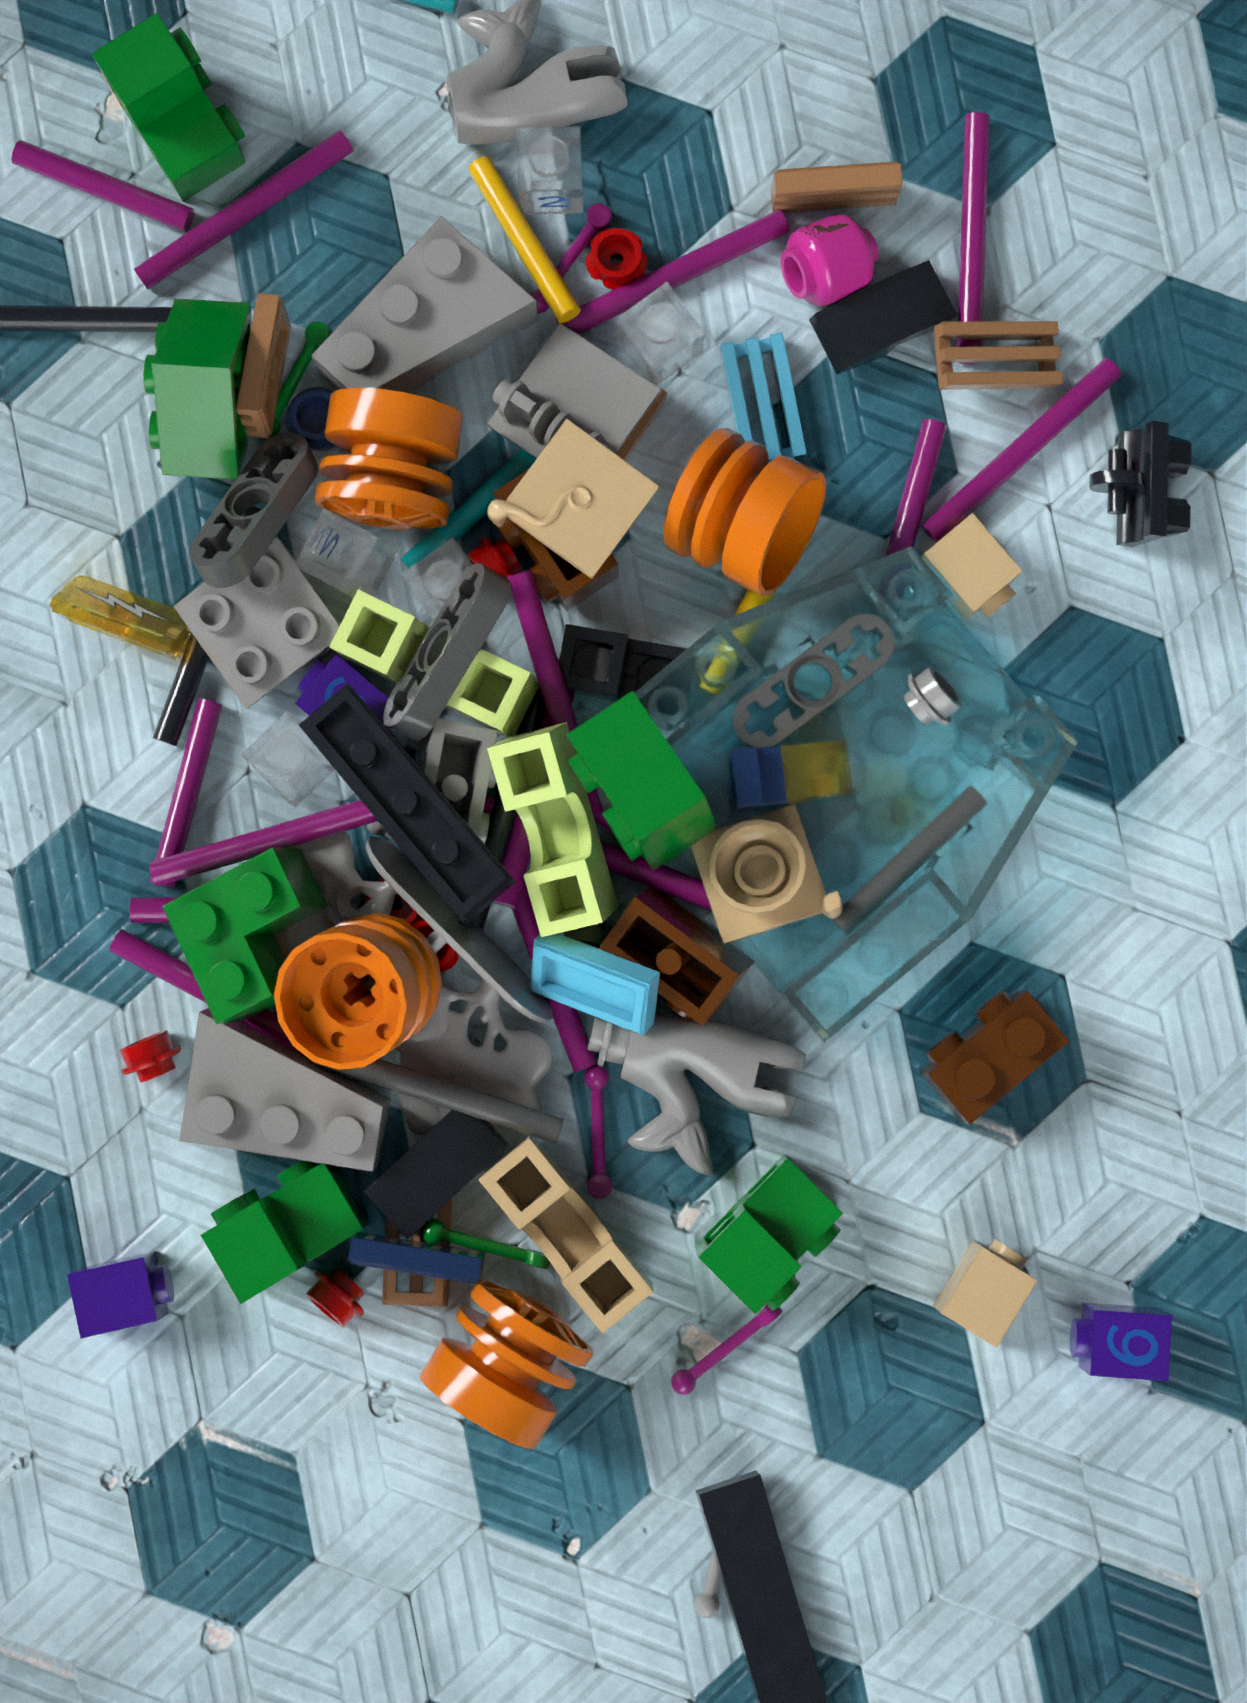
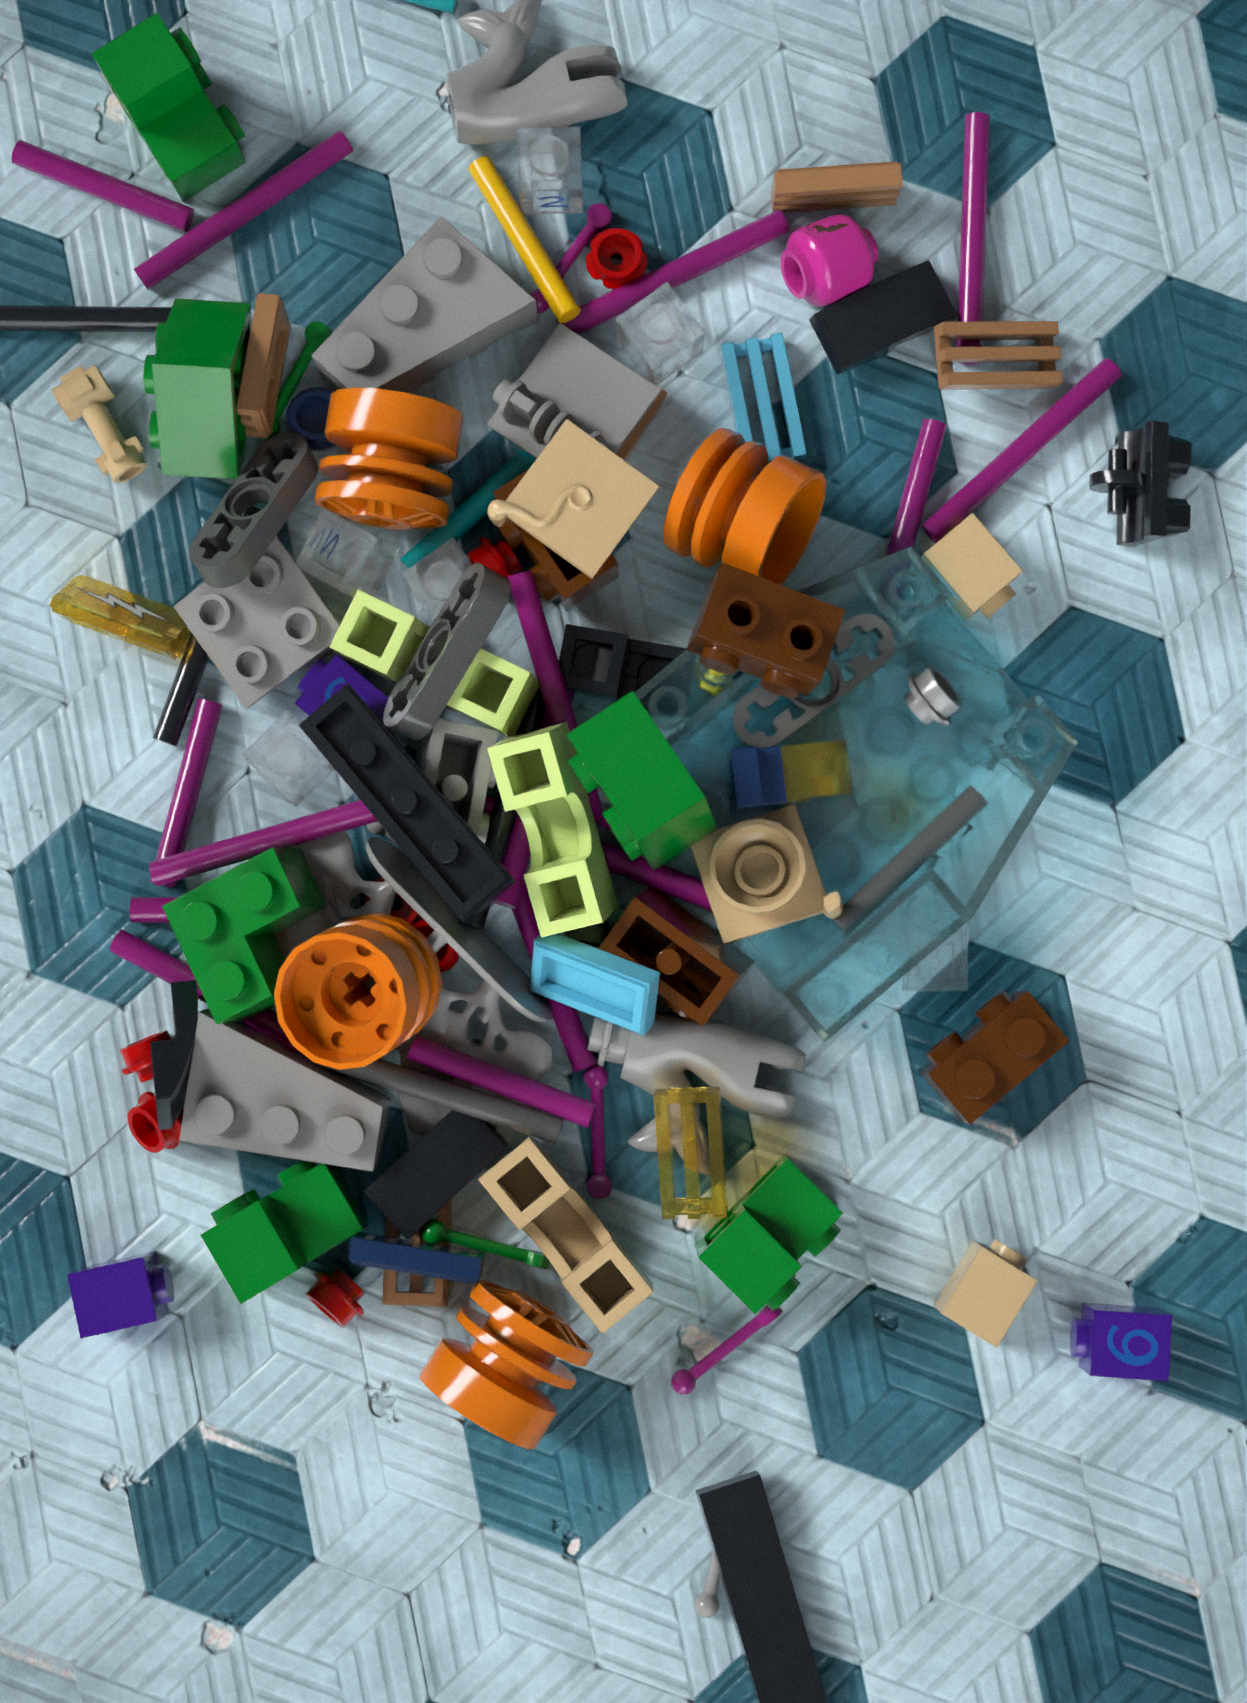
(84, 396): none -> tan bar
(144, 1126): none -> red plate
(173, 1057): none -> black slope
(501, 1081): none -> magenta piece
(693, 1204): none -> clear yellow tile
(765, 632): none -> reddish brown brick
(943, 968): none -> clear tile

